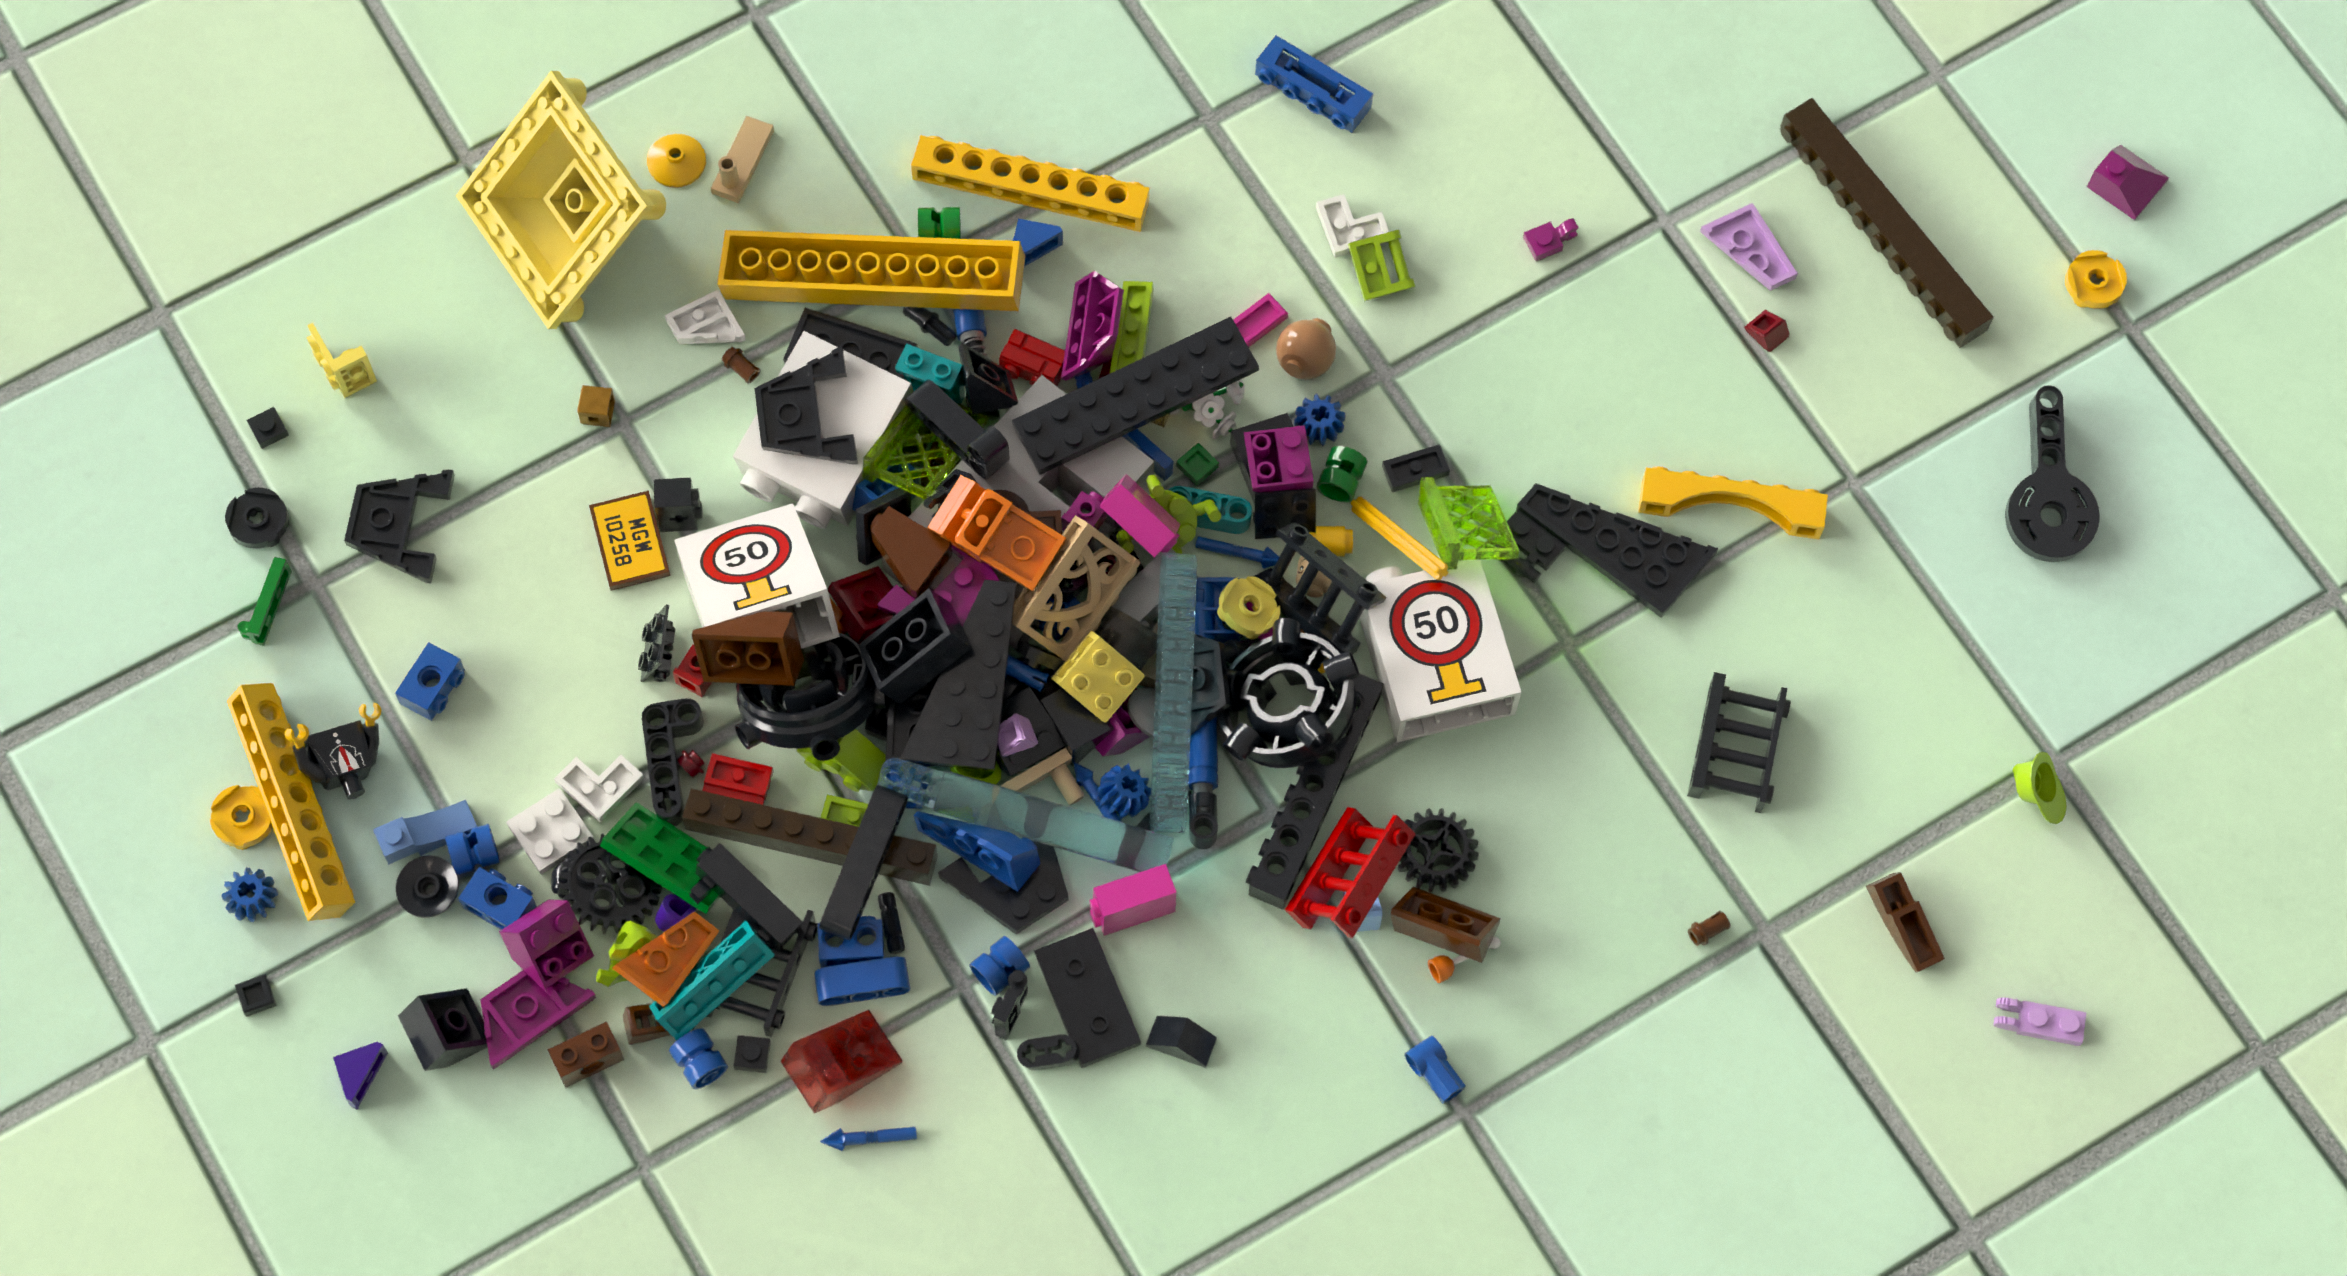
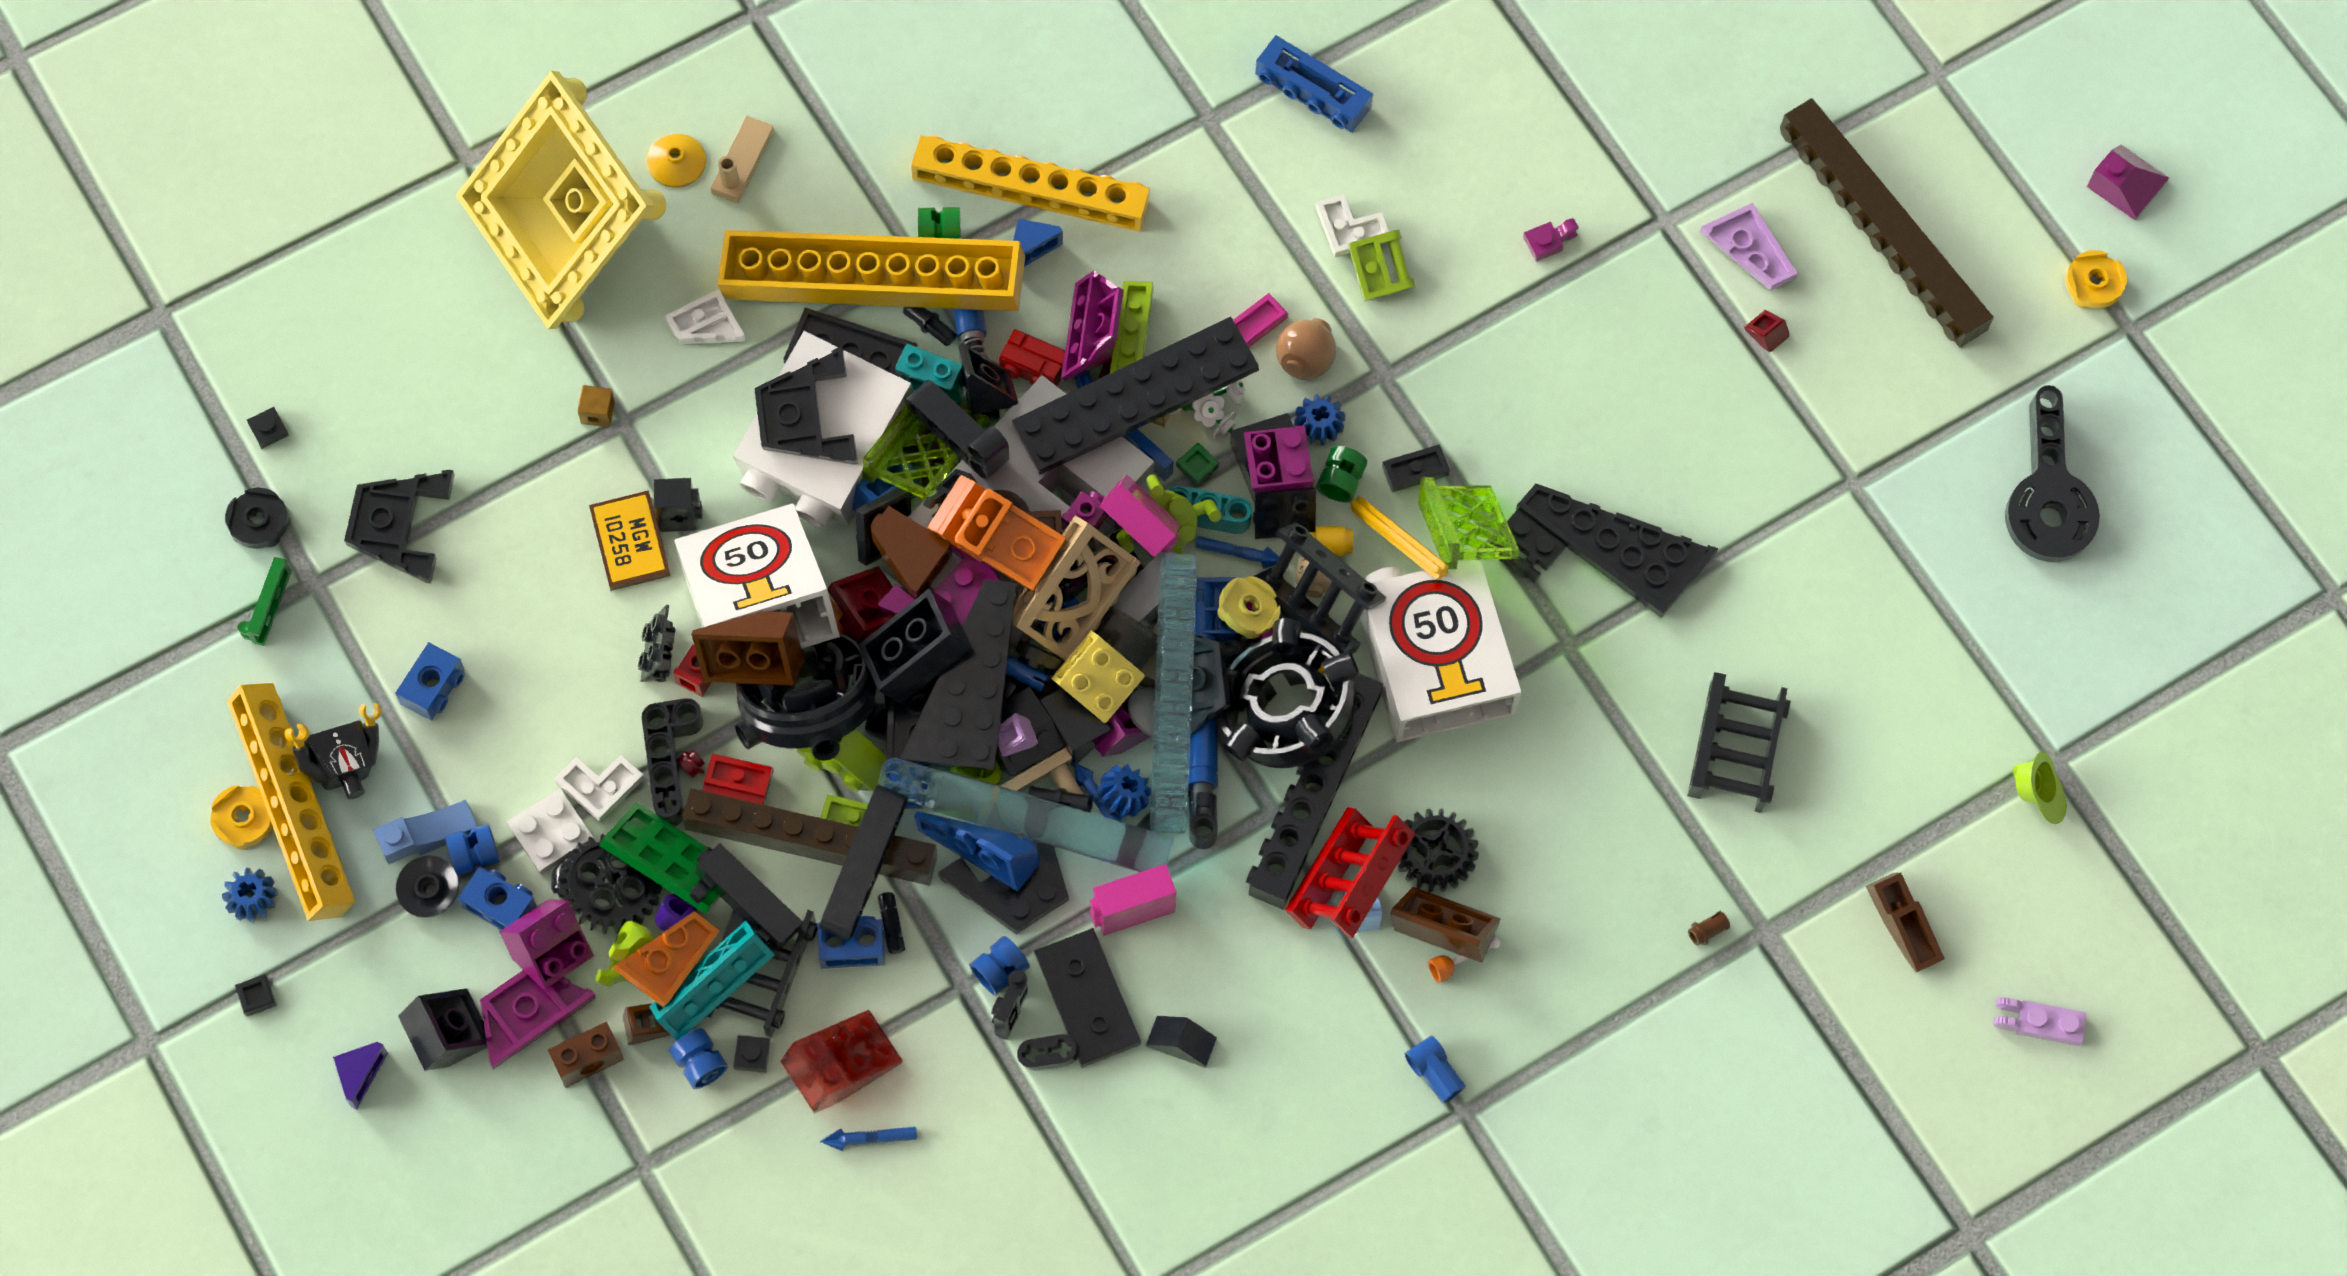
(347, 372): light yellow bracket -> none
(740, 364): reddish brown pin -> none
(862, 981): blue beam -> none
(1061, 796): none -> black pin
(1795, 511): yellow arch -> none

